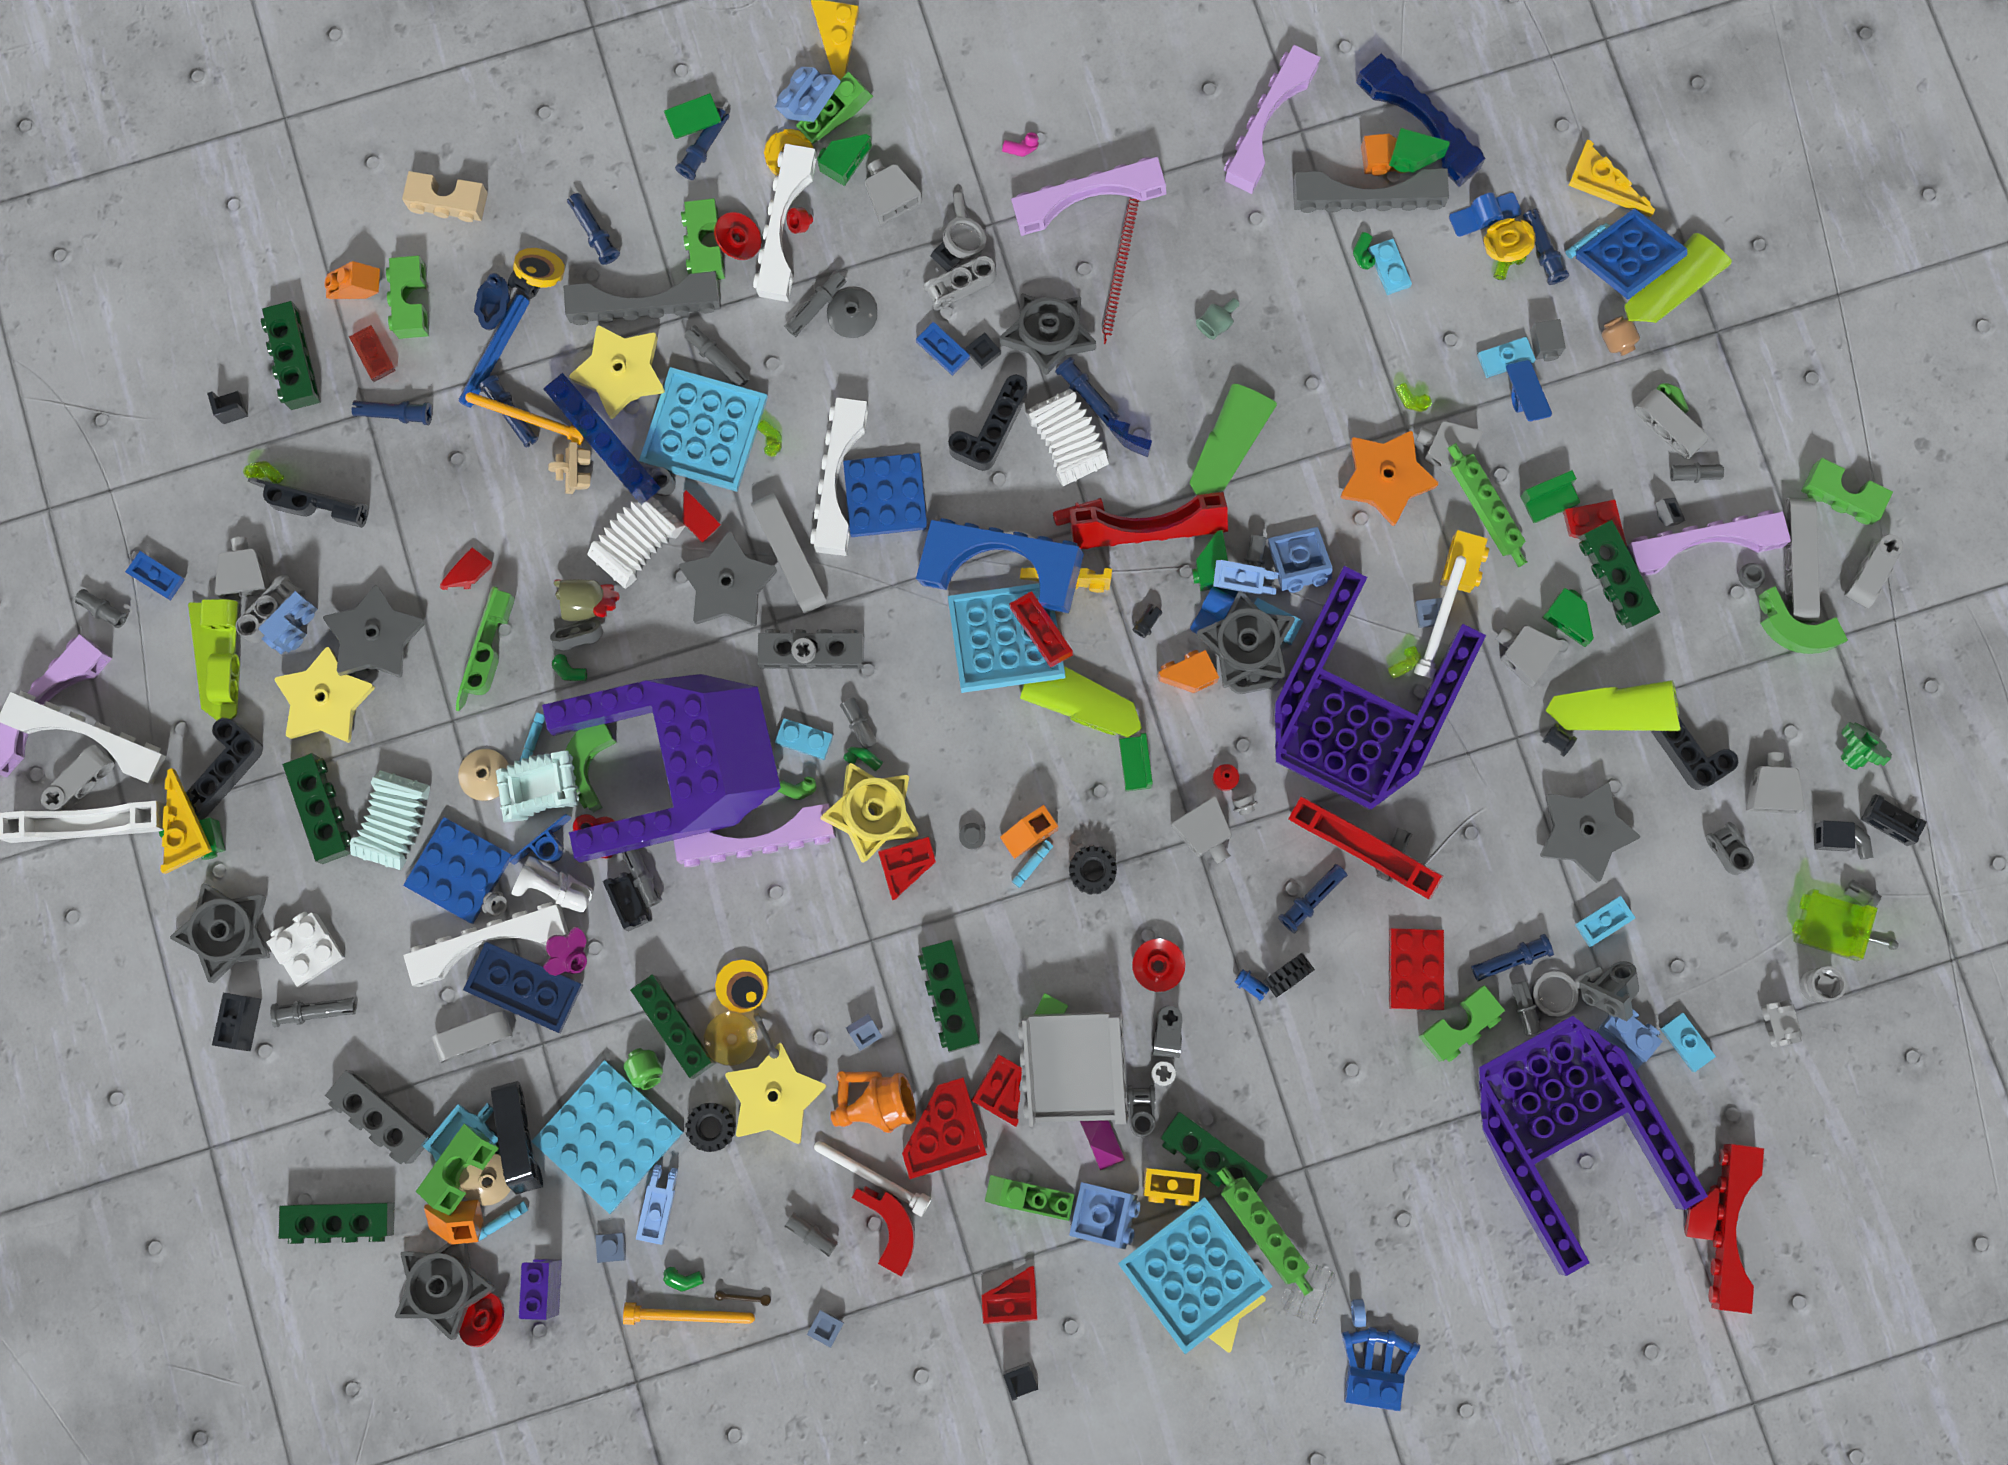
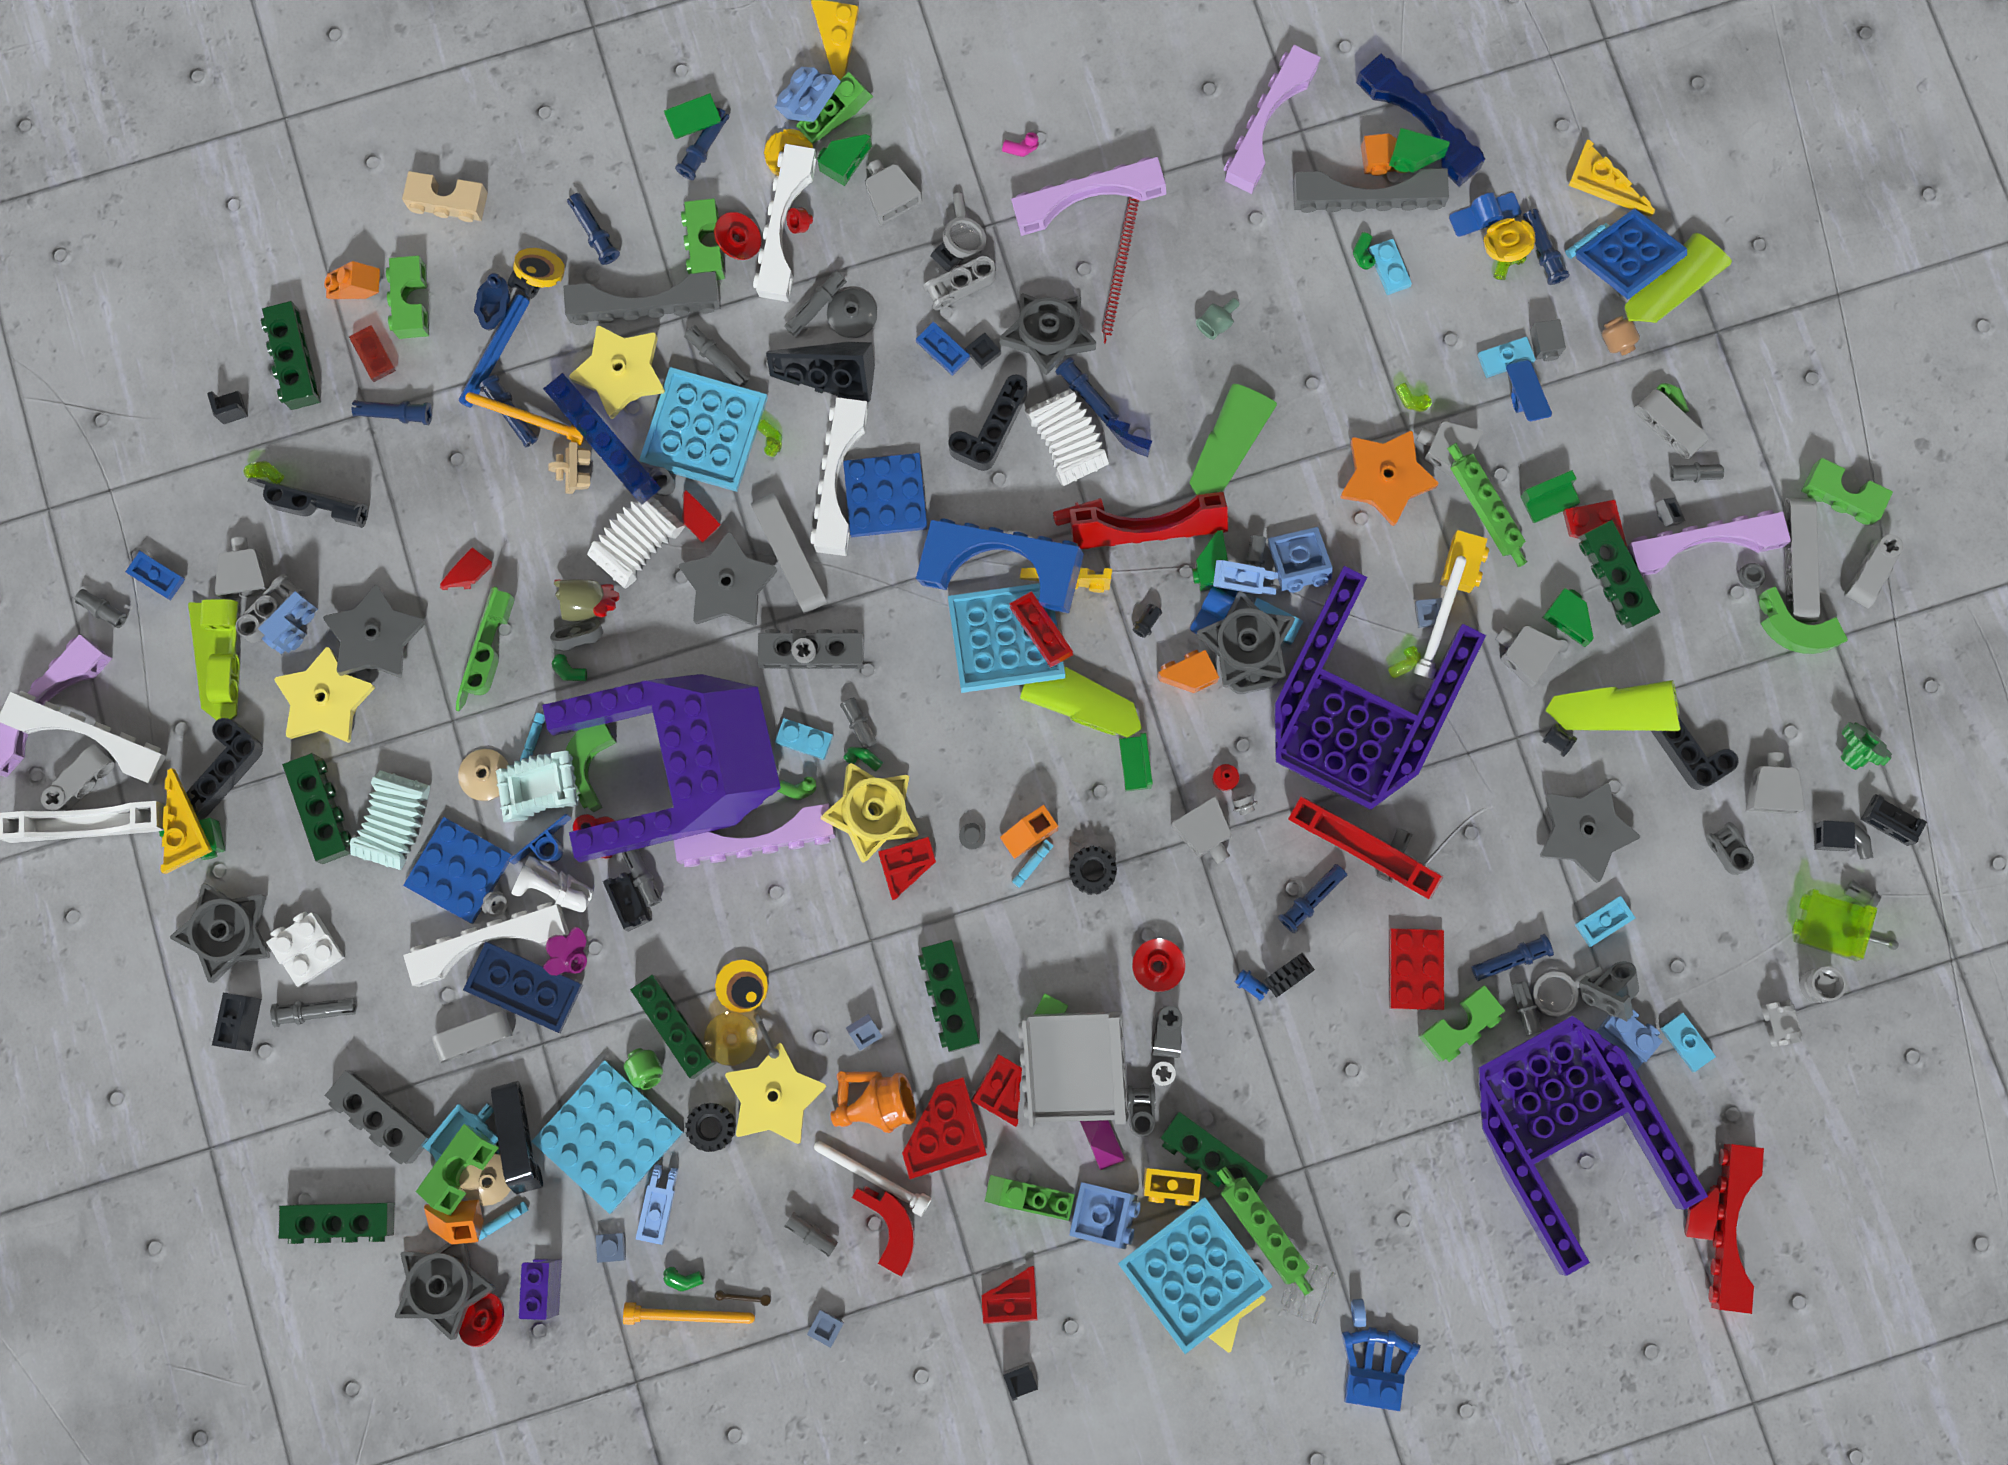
(833, 368): none -> black wedge

